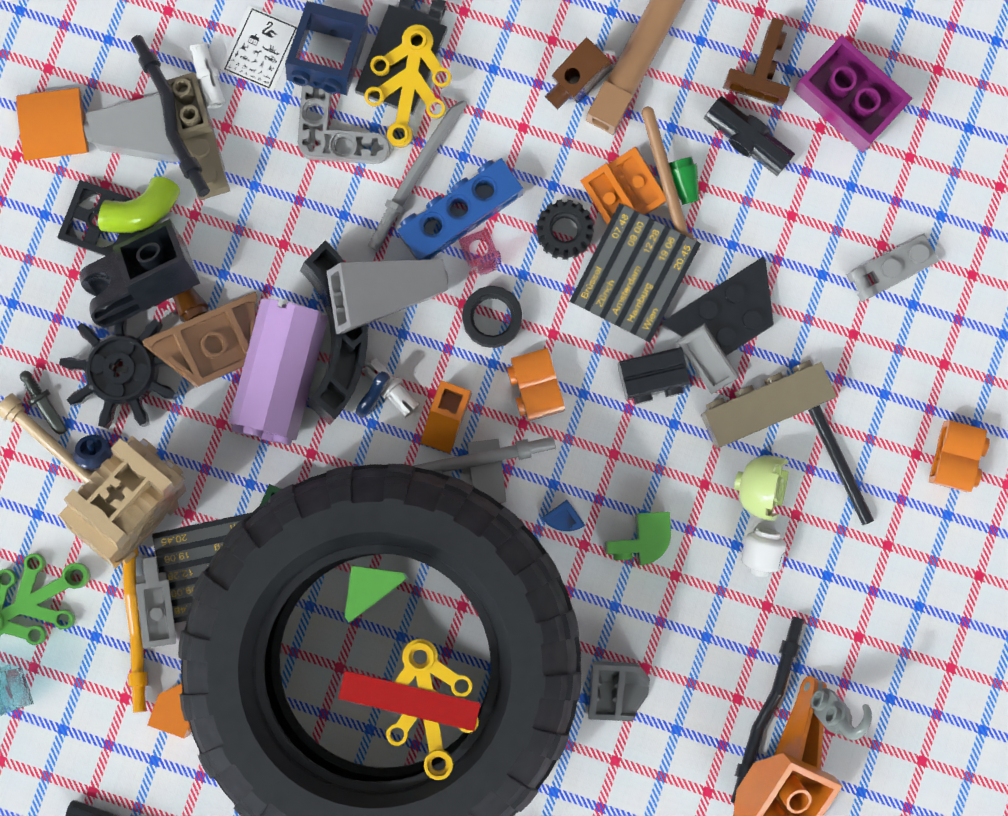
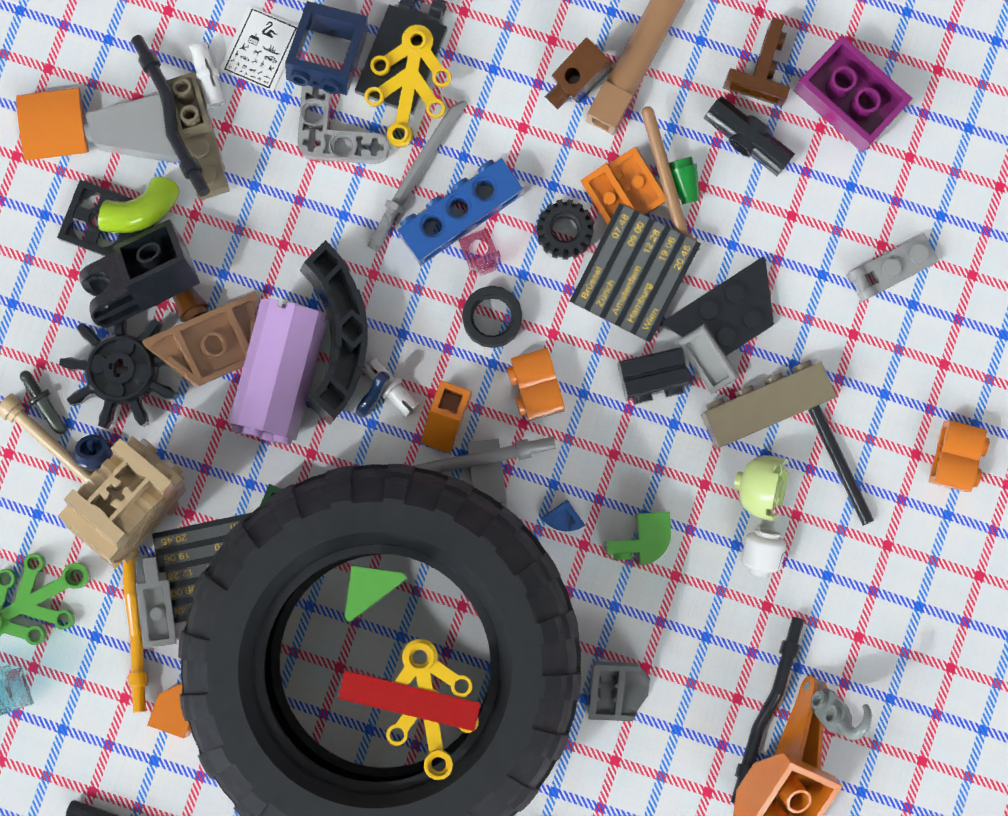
(380, 288): light grey slope -> none

